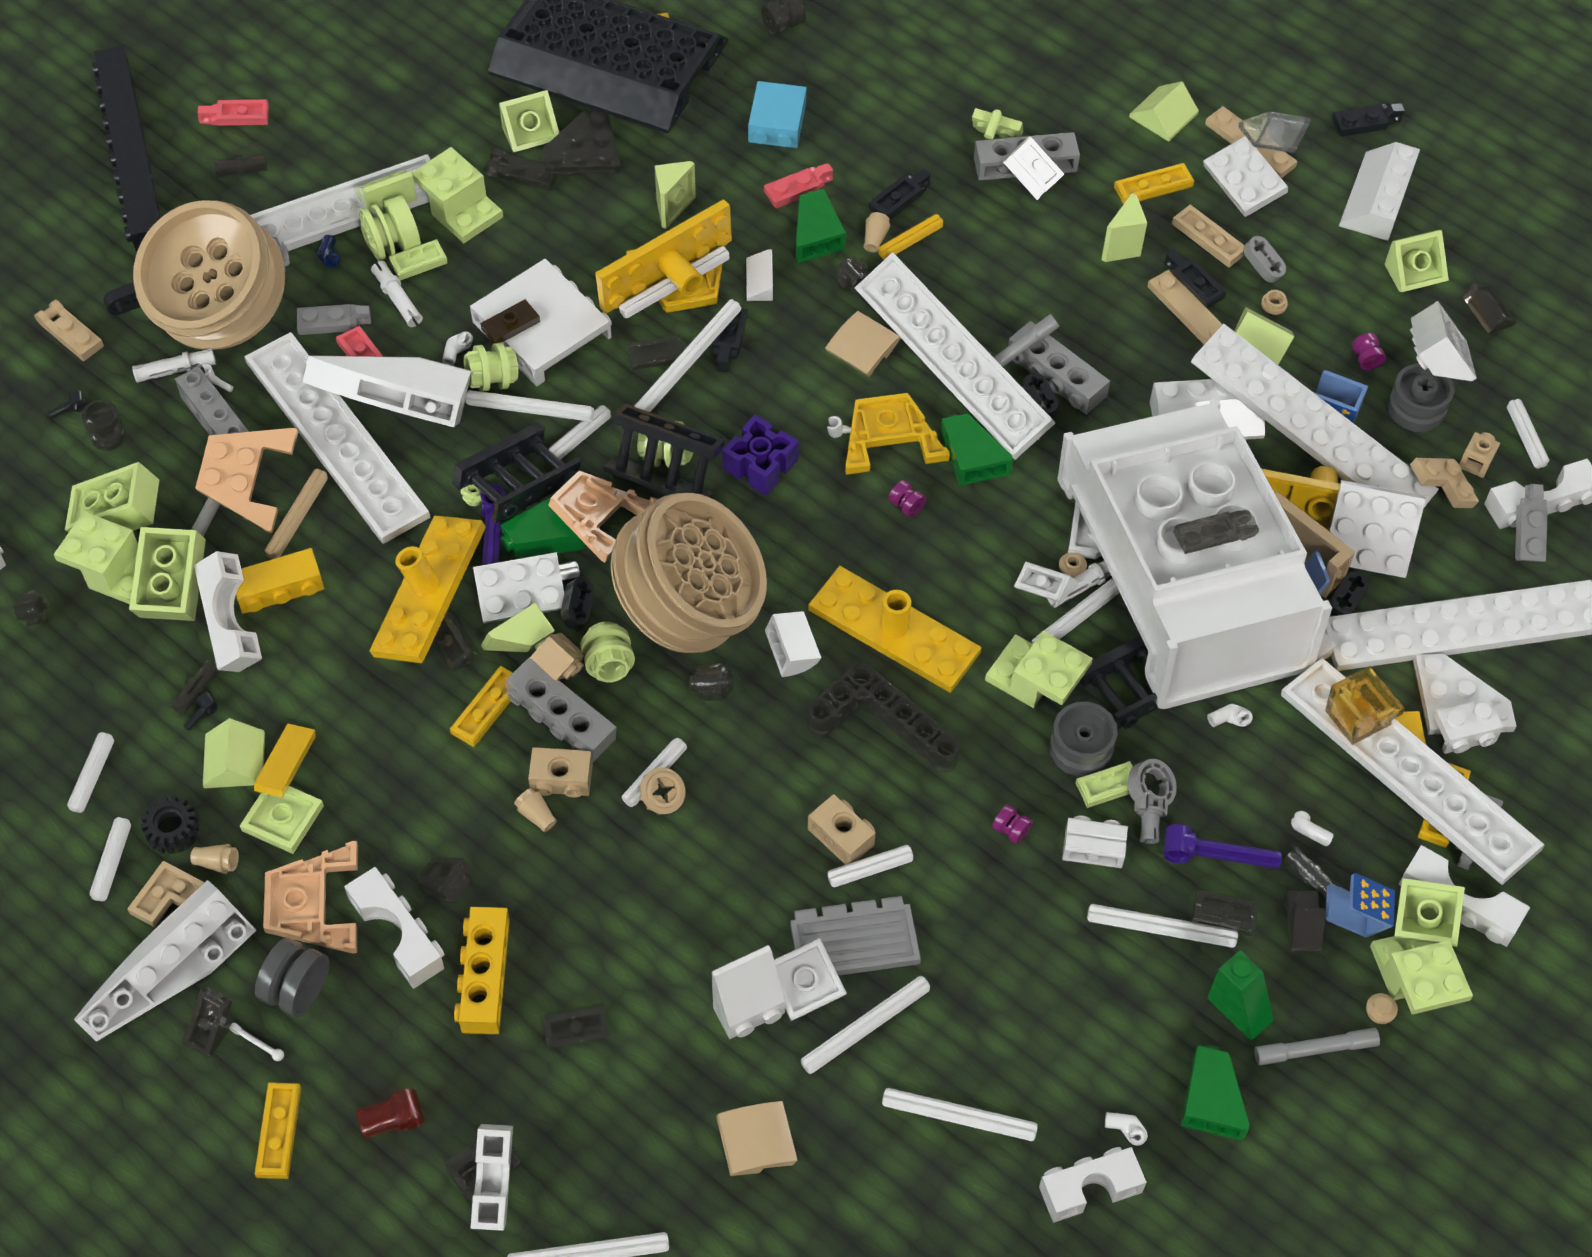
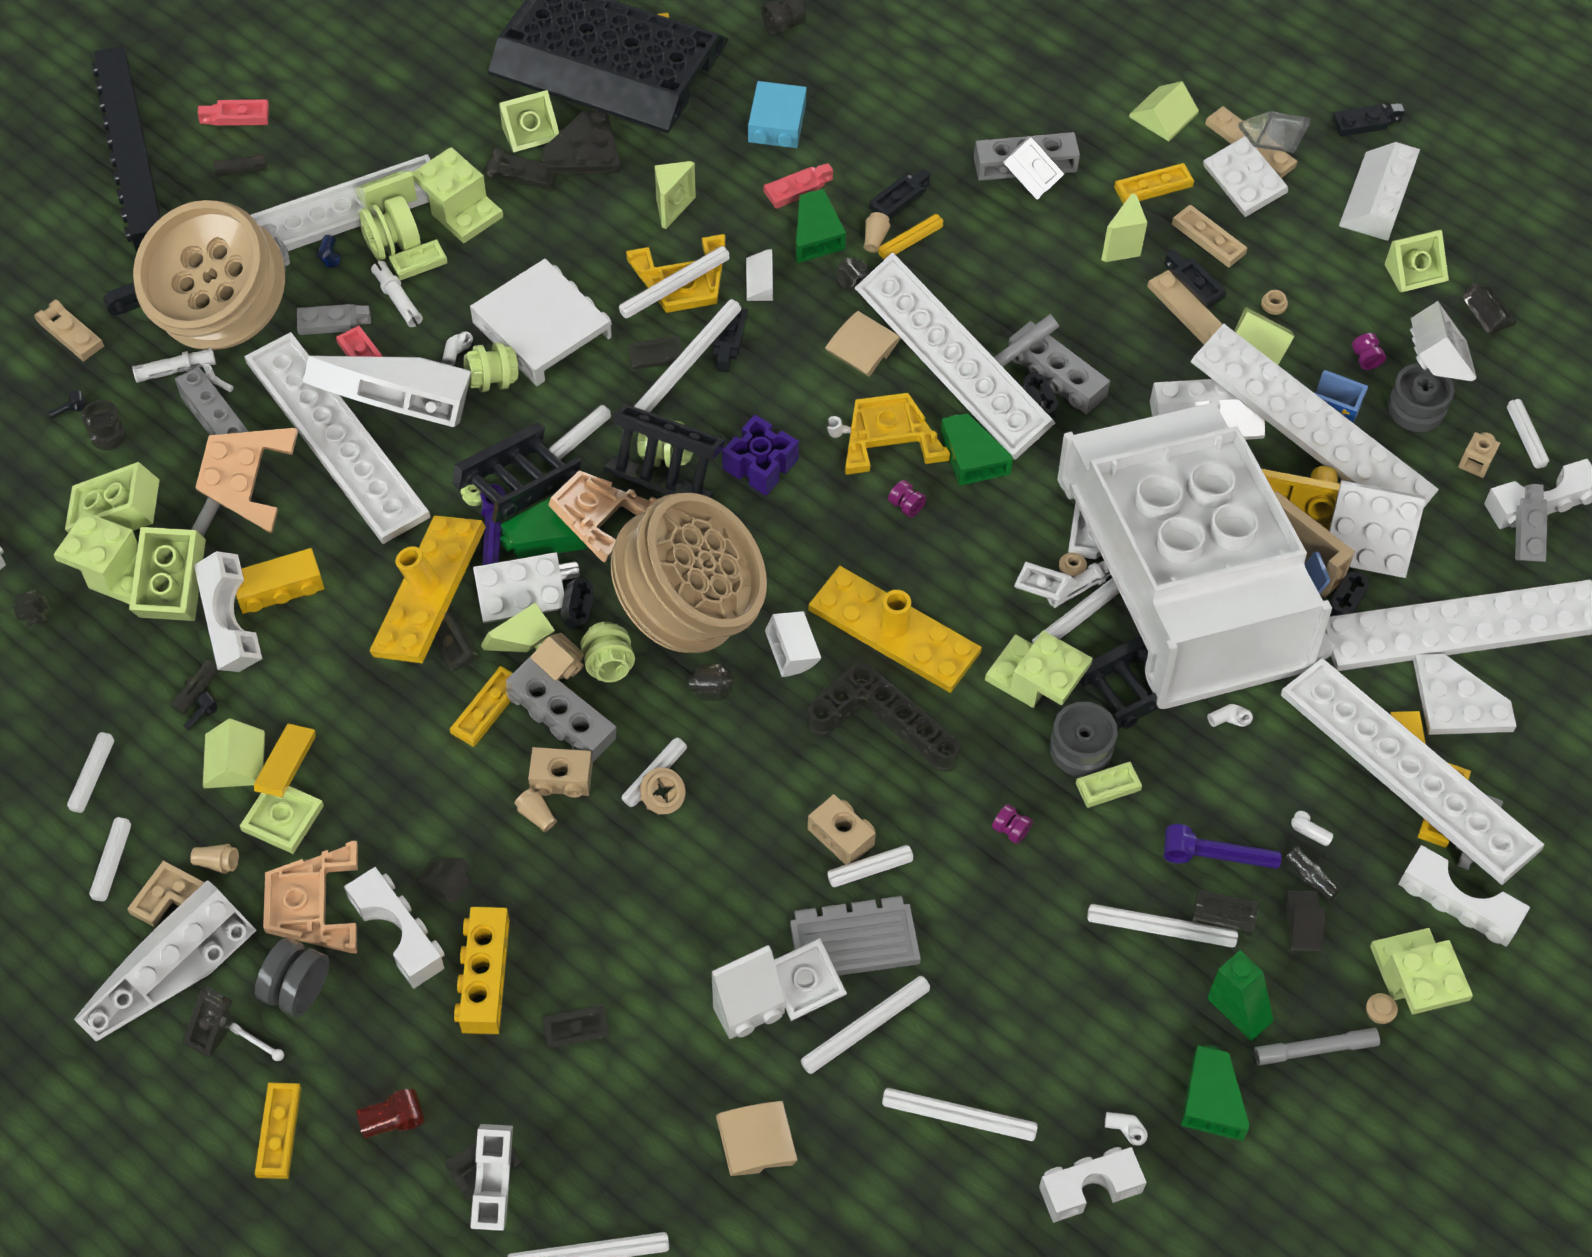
(172, 839): black tyre -> none
(296, 514): tan axle -> none
(510, 322): dark brown plate -> none
(529, 405): white axle -> none
(666, 257): yellow plate -> none
(995, 123): yellowish green plate -> none
(1095, 842): white brick -> none
(1147, 804): light grey pin -> none
(1215, 530): clear smoke hinge -> none
(1264, 259): light grey beam -> none
(1362, 705): clear yellow plate -> none
(1363, 909): piece -> none
(1429, 911): yellowish green slope -> none
(1449, 476): tan plate -> none
(1468, 725): white bracket -> none

